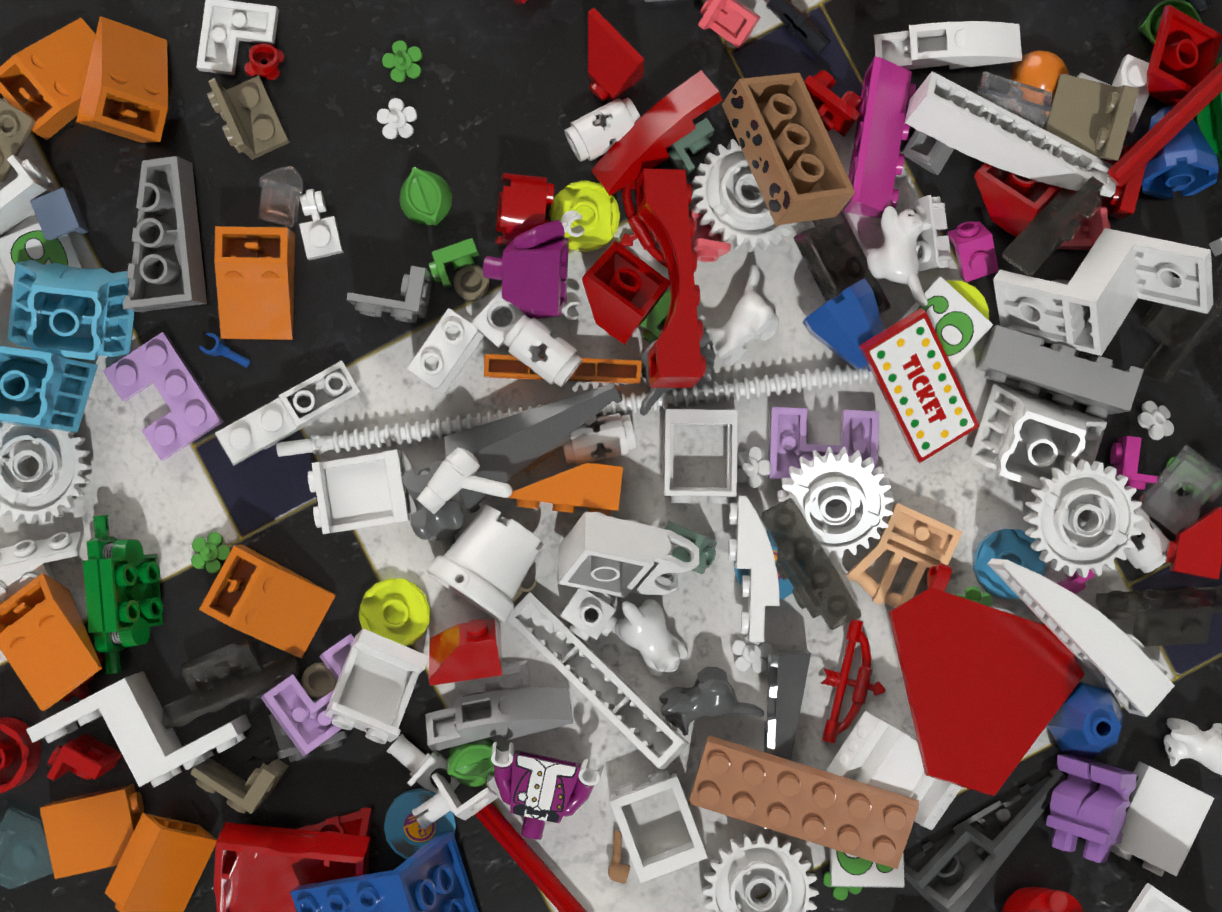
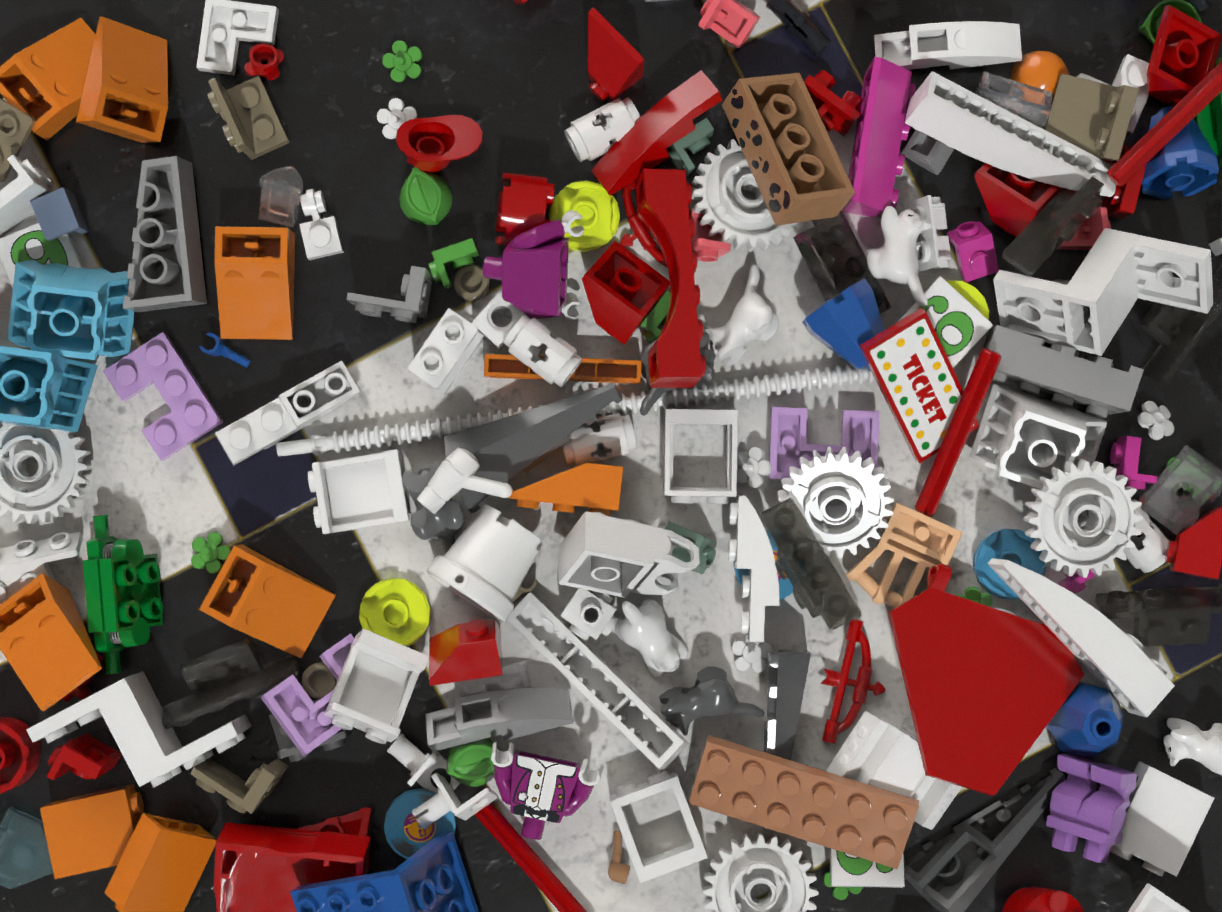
(438, 140): none -> red piece
(958, 432): none -> red axle

